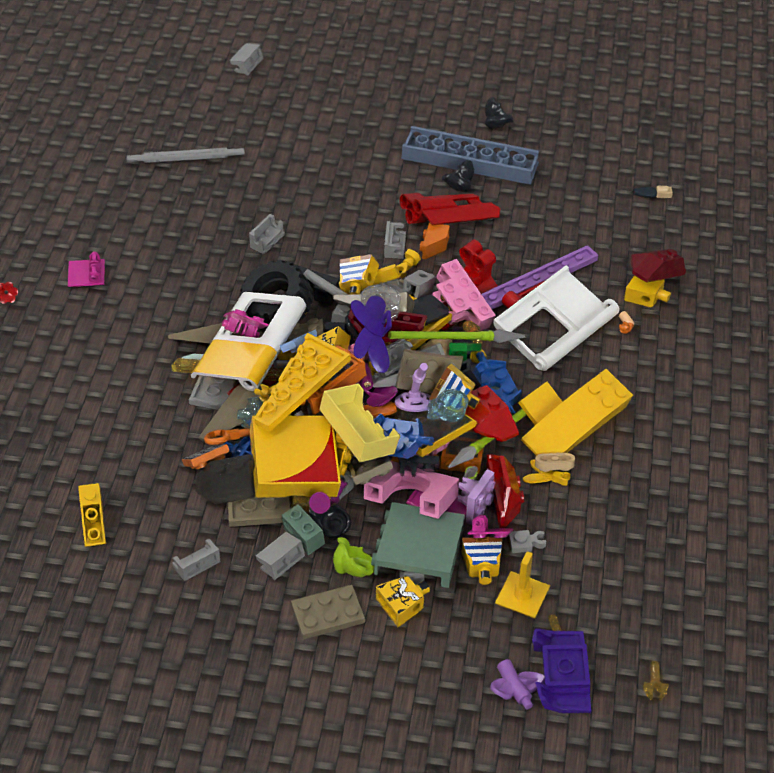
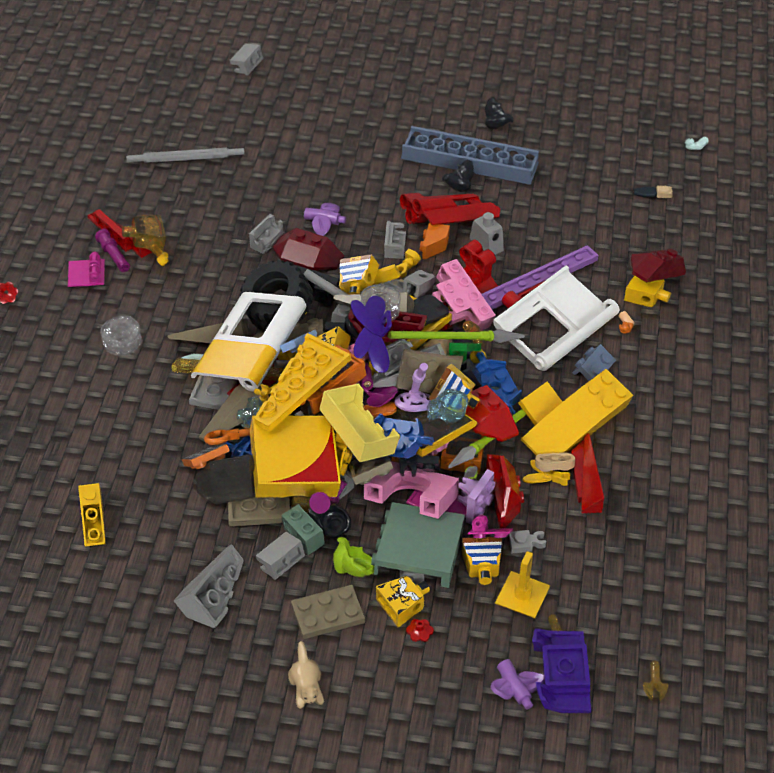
(110, 245): none -> magenta pin
(121, 335): none -> clear wheel
(126, 243): none -> red wedge
(149, 234): none -> clear yellow torso
(197, 561): light grey hinge -> none
(209, 592): none -> light grey wedge
(250, 324): dark pink hinge -> none
(305, 675): none -> tan animal
(308, 250): none -> dark red wedge
(324, 217): none -> medium lavender plant
(419, 630): none -> red plant
(488, 233): none -> light grey torso
(587, 477): none -> red wedge
(594, 363): none -> sand blue bracket
(691, 145): none -> light aqua arm

